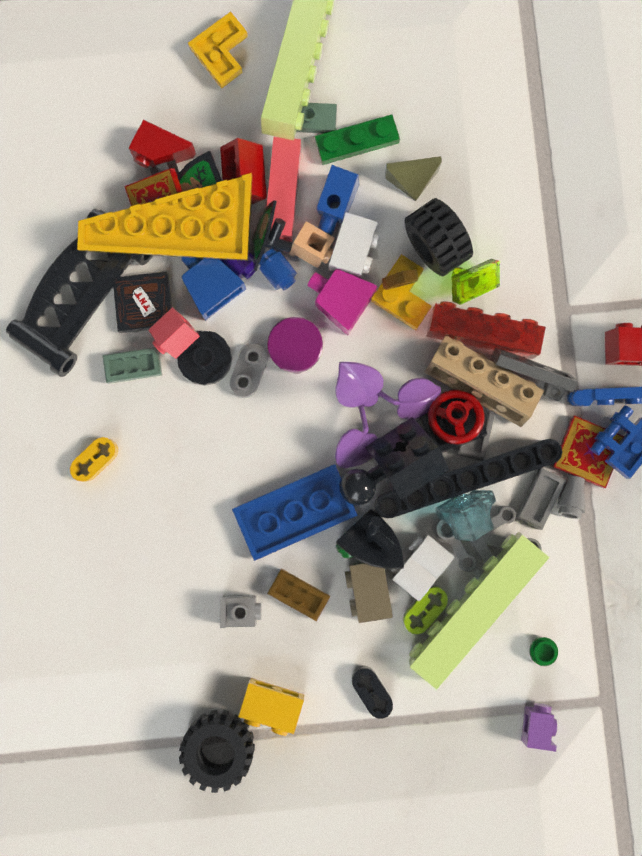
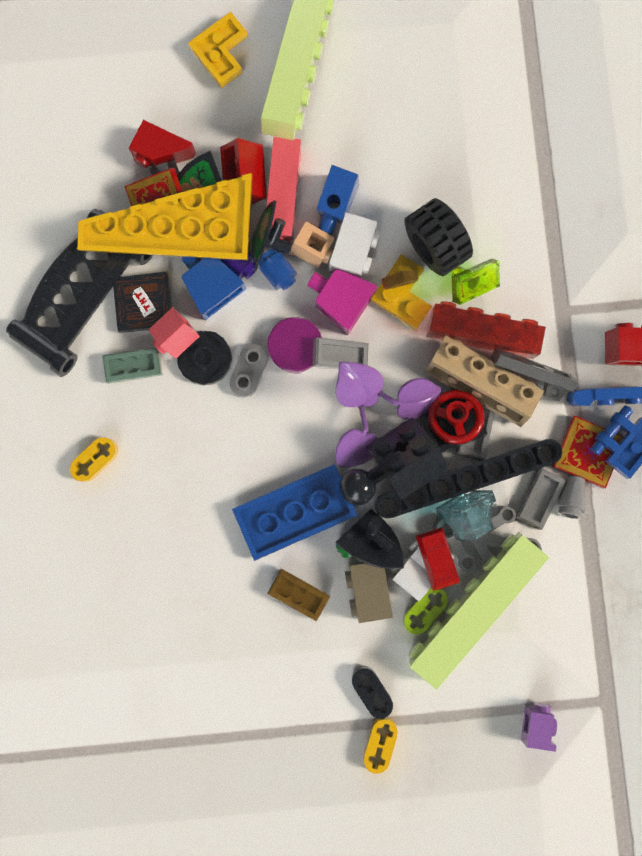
(209, 773): black tyre -> none
(228, 606): light grey brick -> none
(271, 707): yellow brick -> none
(319, 118): sand green plate -> none
(329, 352): none -> light grey tile
(357, 139): green plate -> none
(386, 746): none -> yellow beam
(413, 175): olive slope -> none
(437, 559): none -> red tile
(543, 651): green plate -> none

